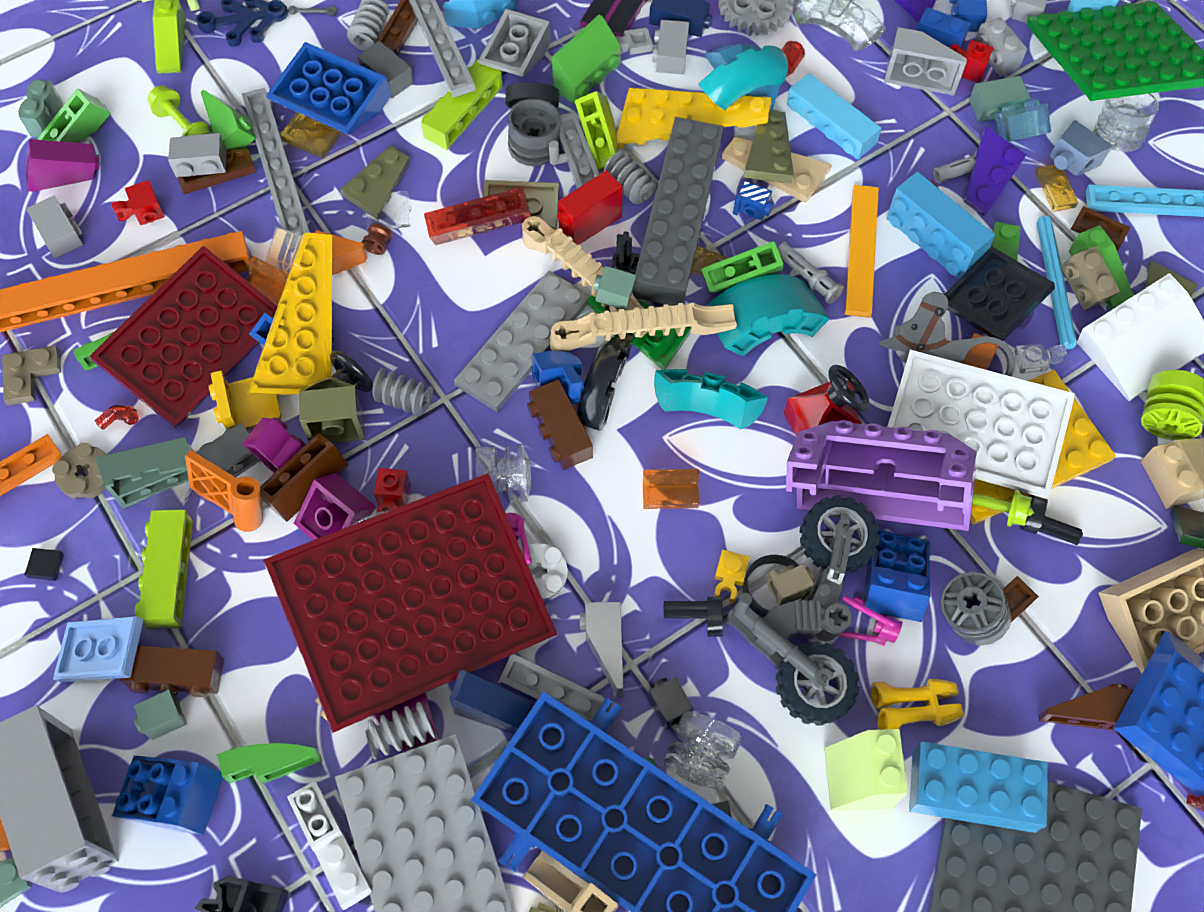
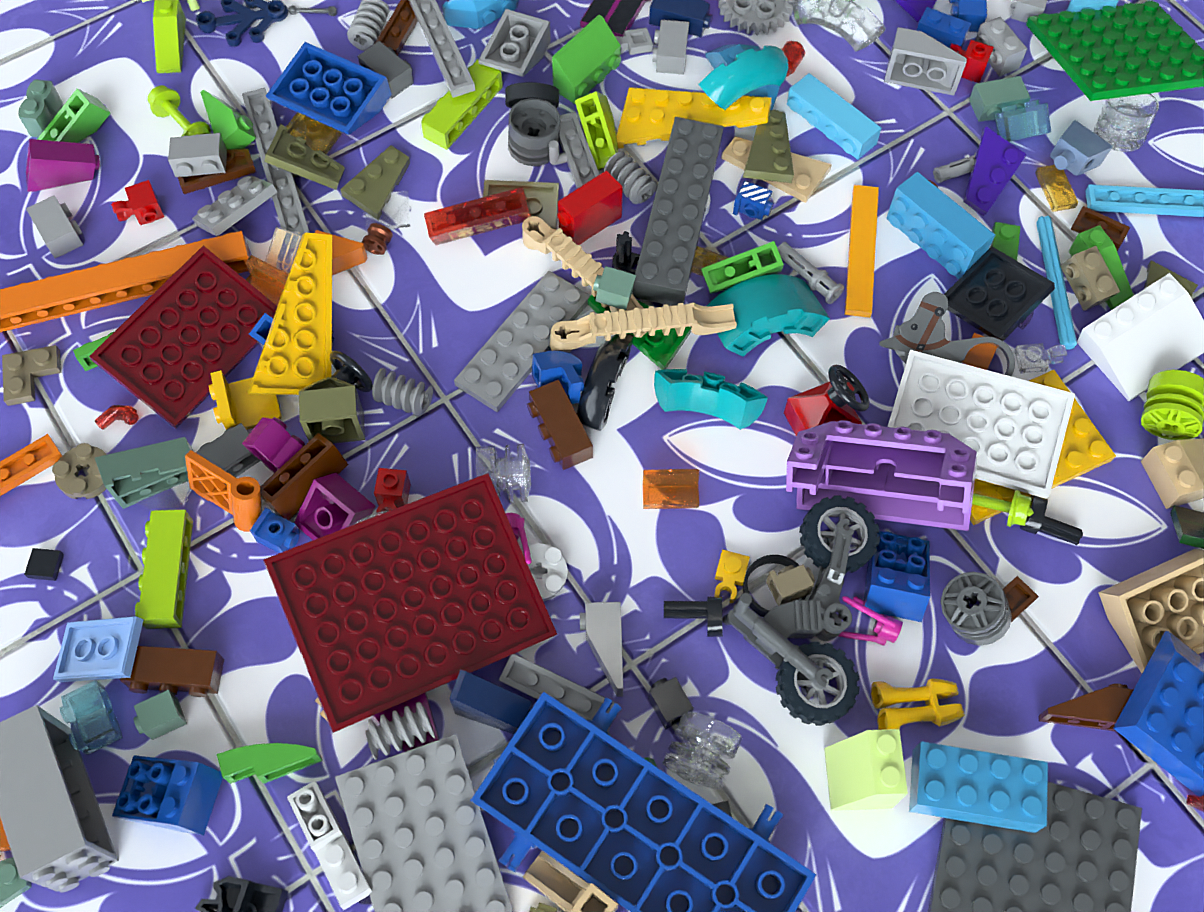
(90, 718): none -> clear light blue brick
(234, 205): none -> light grey plate
(265, 529): none -> blue brick
(296, 157): none -> olive wing

